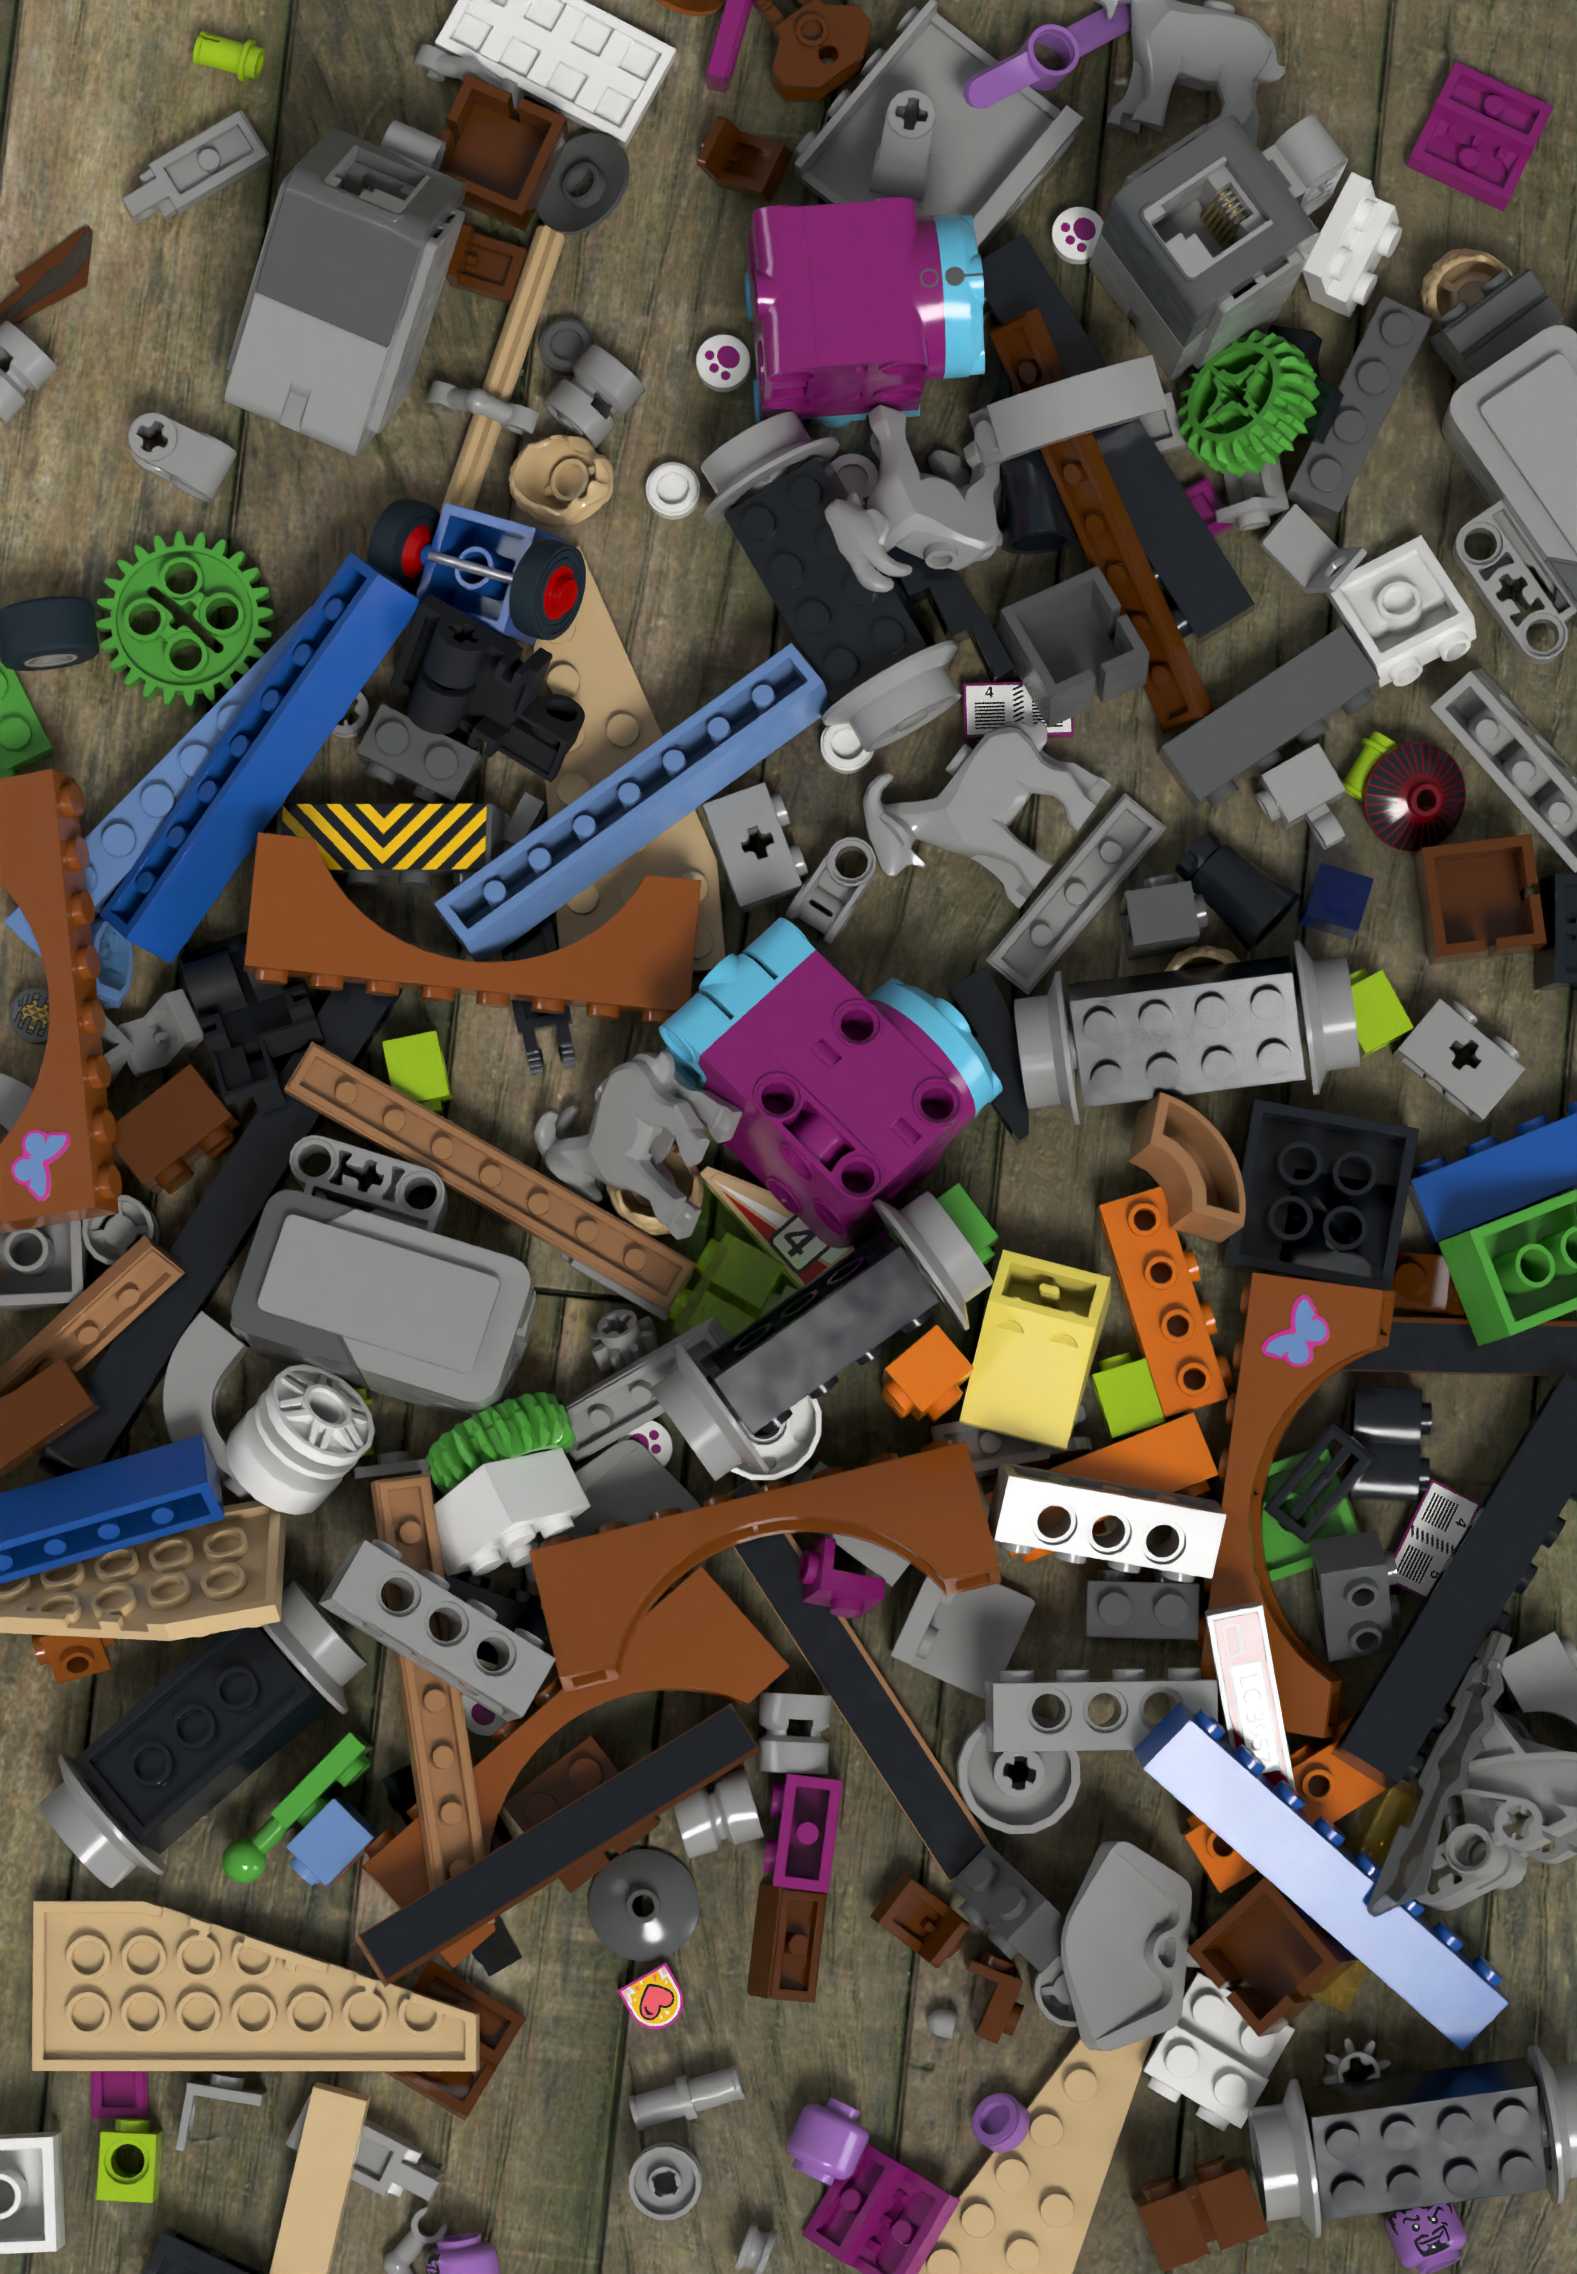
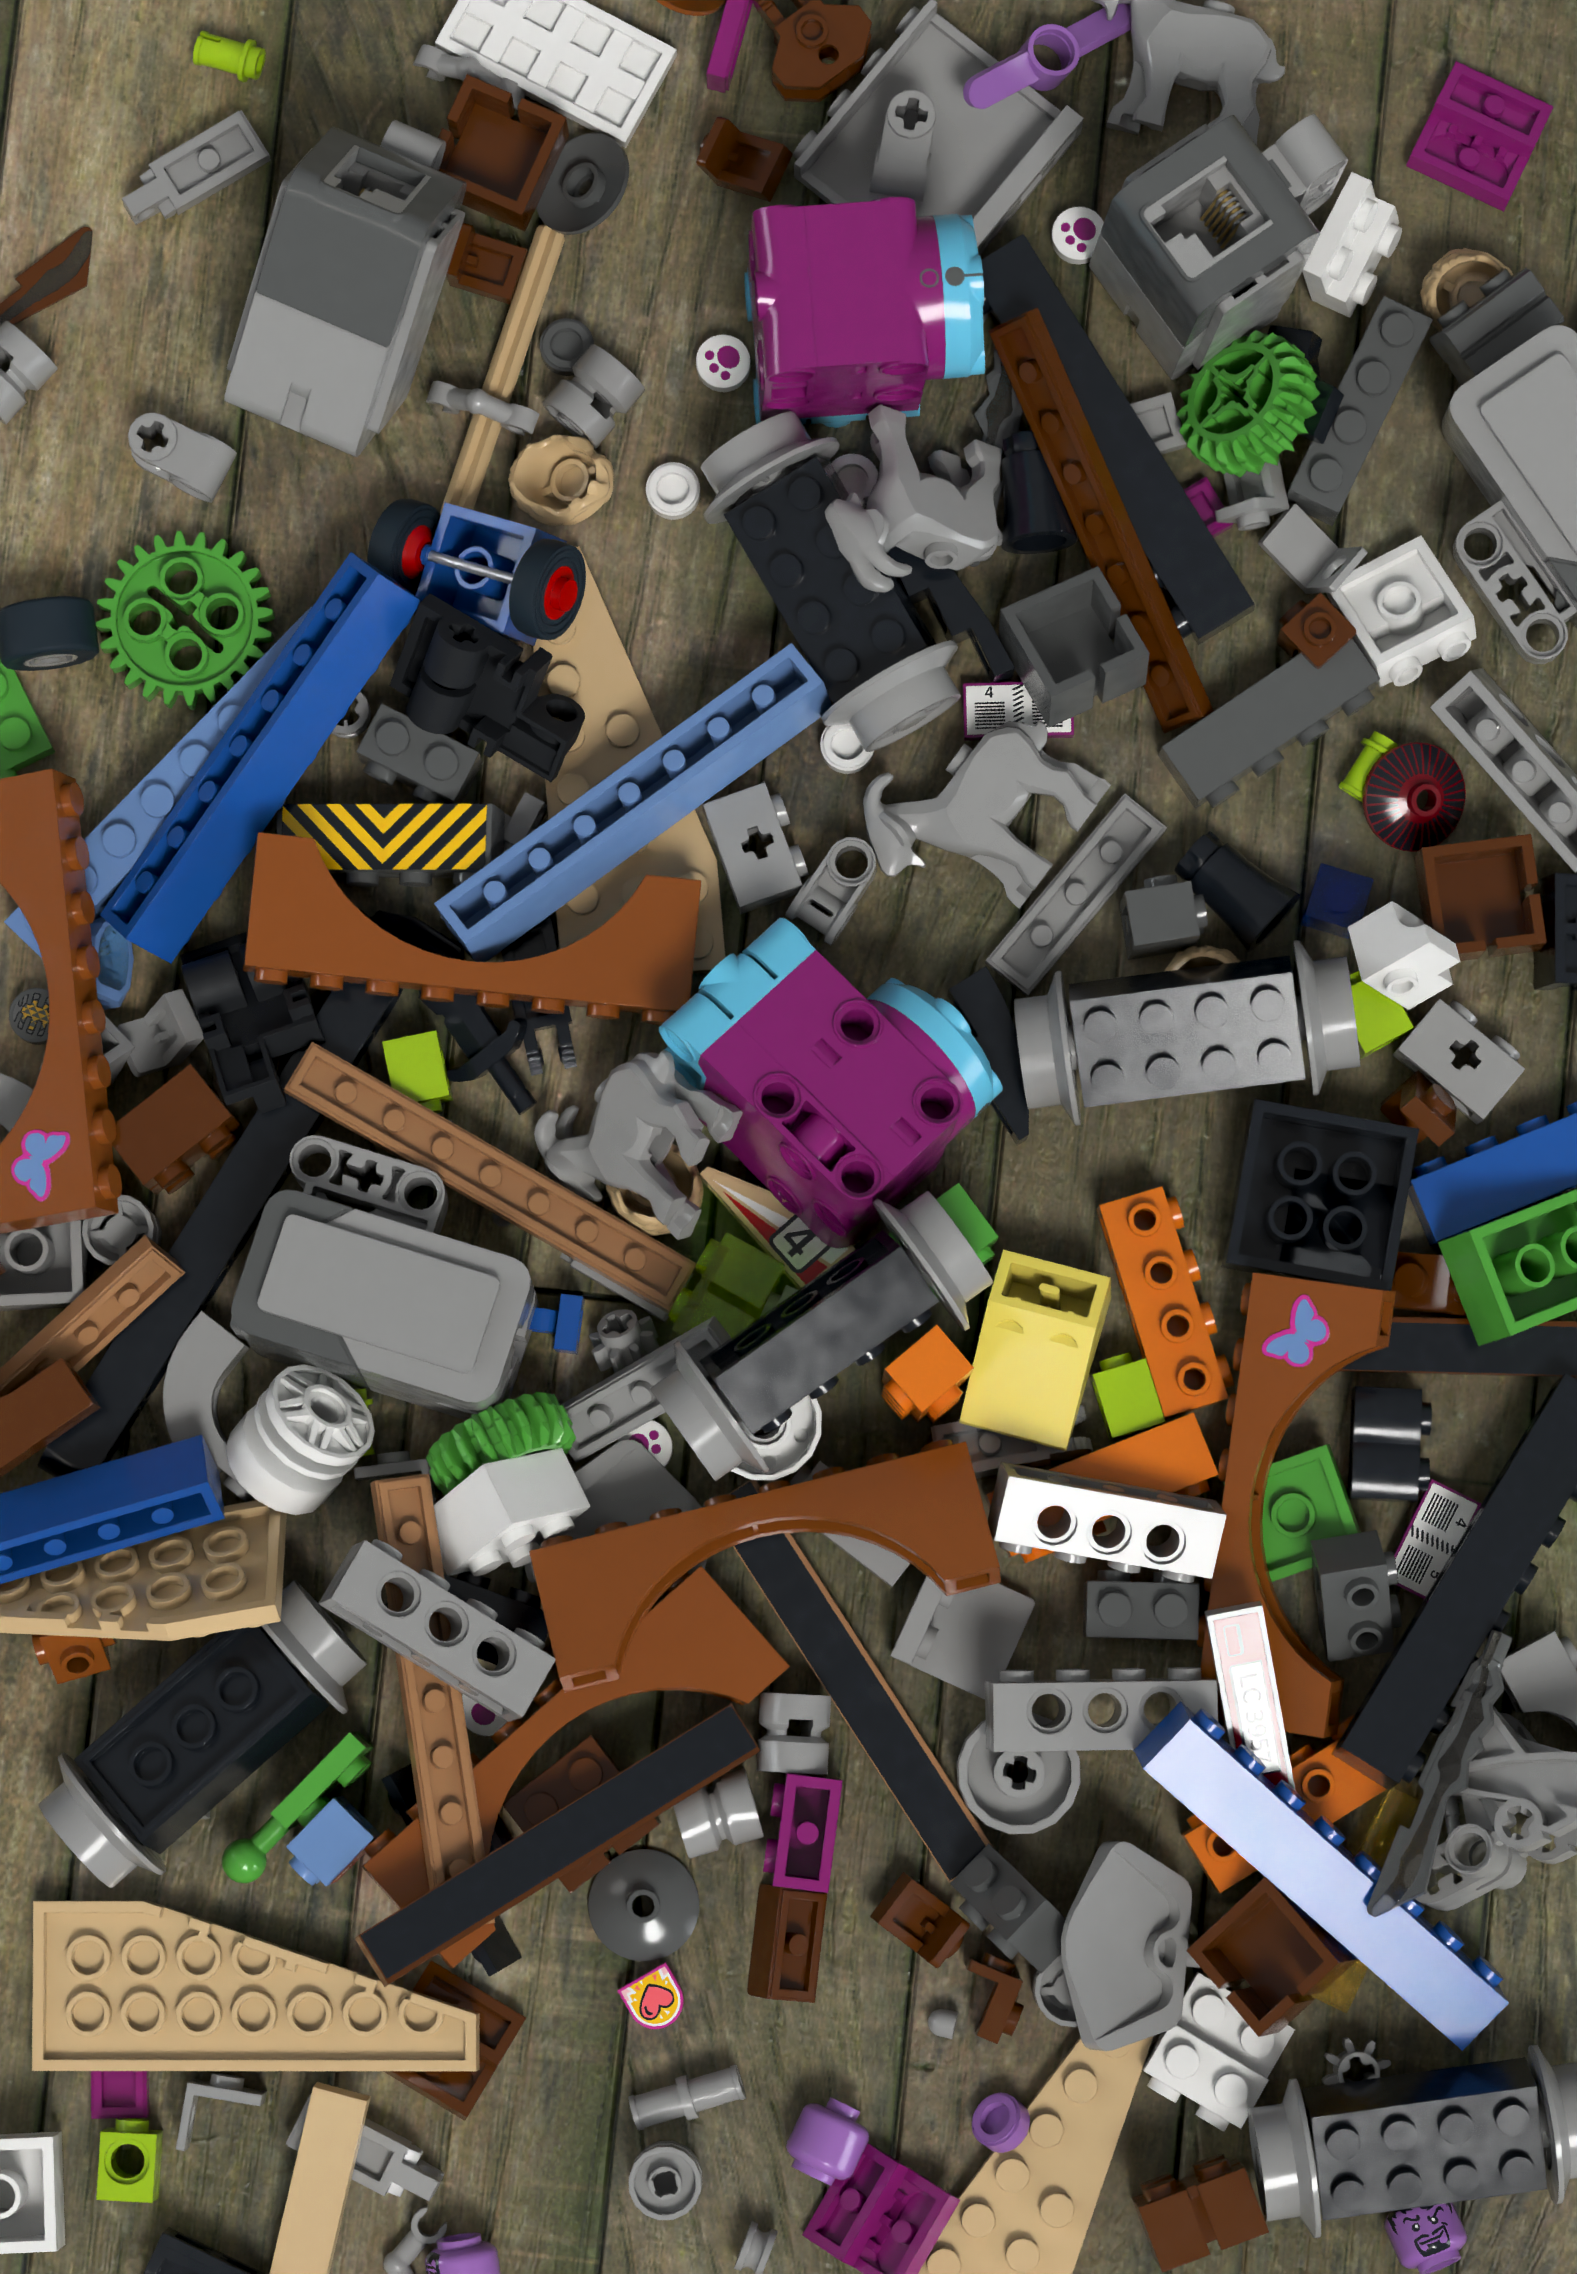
(464, 1019): none -> black sword
(563, 1323): none -> blue tile
(844, 1592): magenta bracket -> none
(1067, 409): light grey arch -> none
(1191, 1166): medium nougat brick -> none
(1302, 791): light grey brick -> none
(1314, 631): none -> reddish brown bracket
(1350, 1447): black tile -> none
(1402, 955): none -> white brick
(1422, 1106): none -> reddish brown bracket

